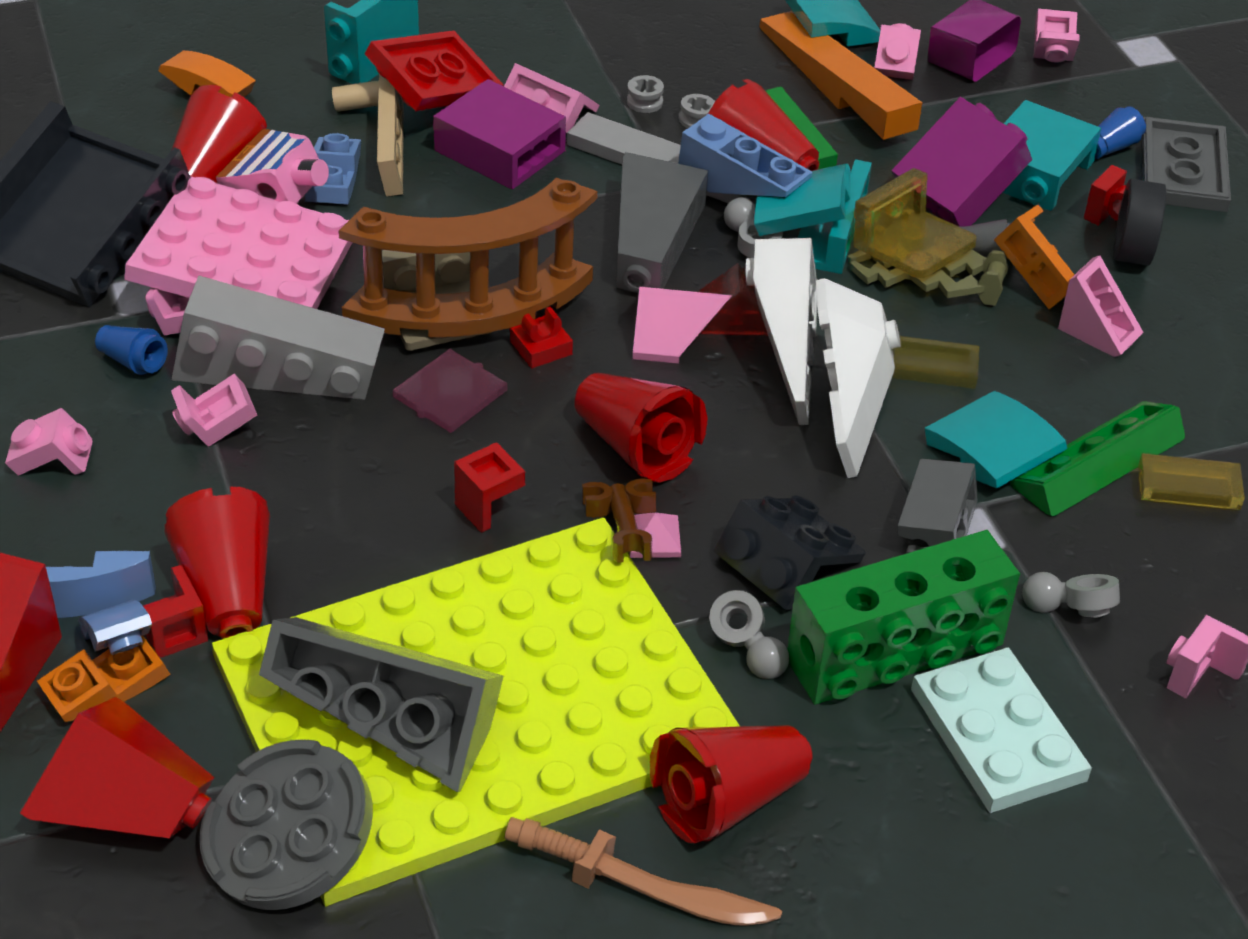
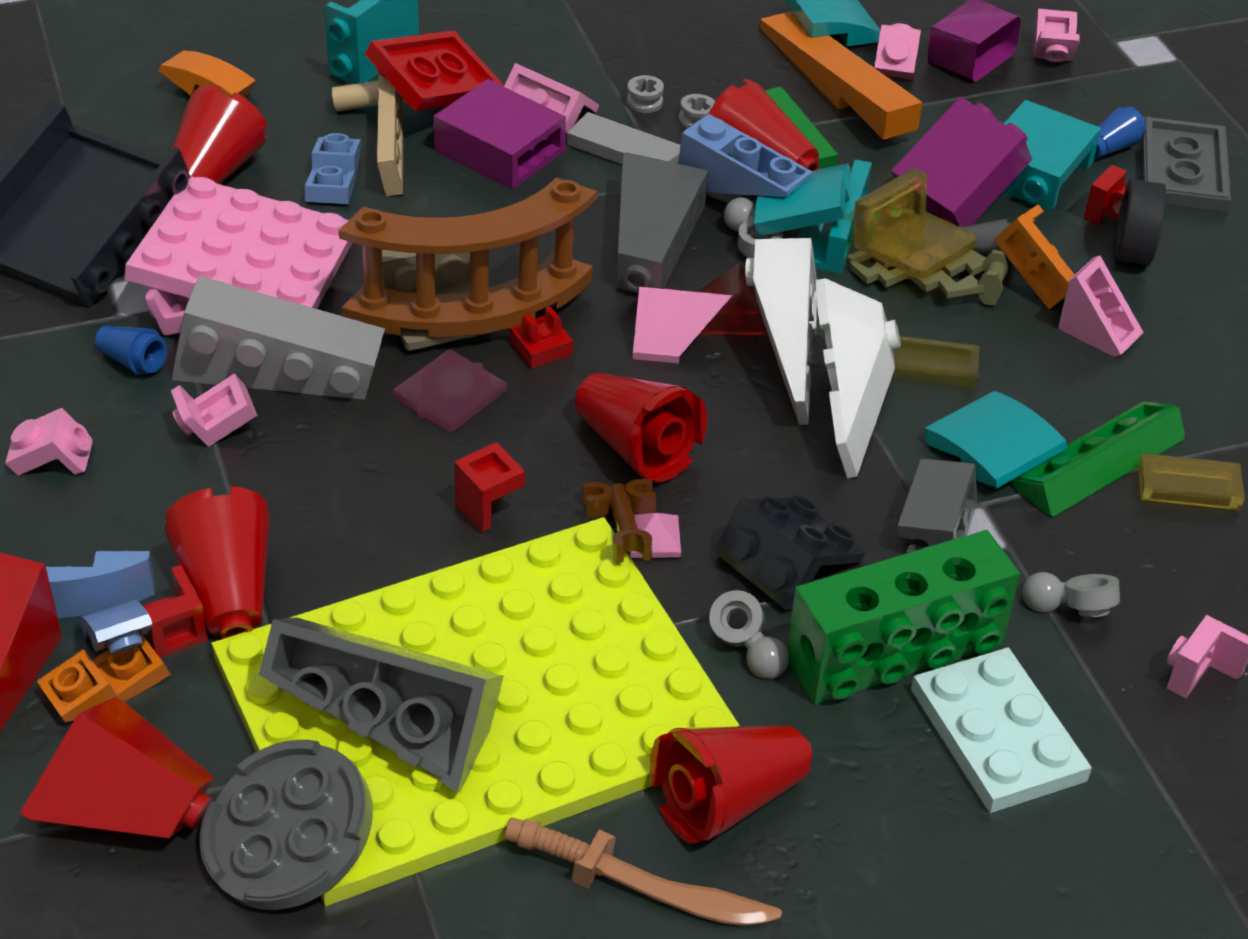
(276, 166): torso -> none

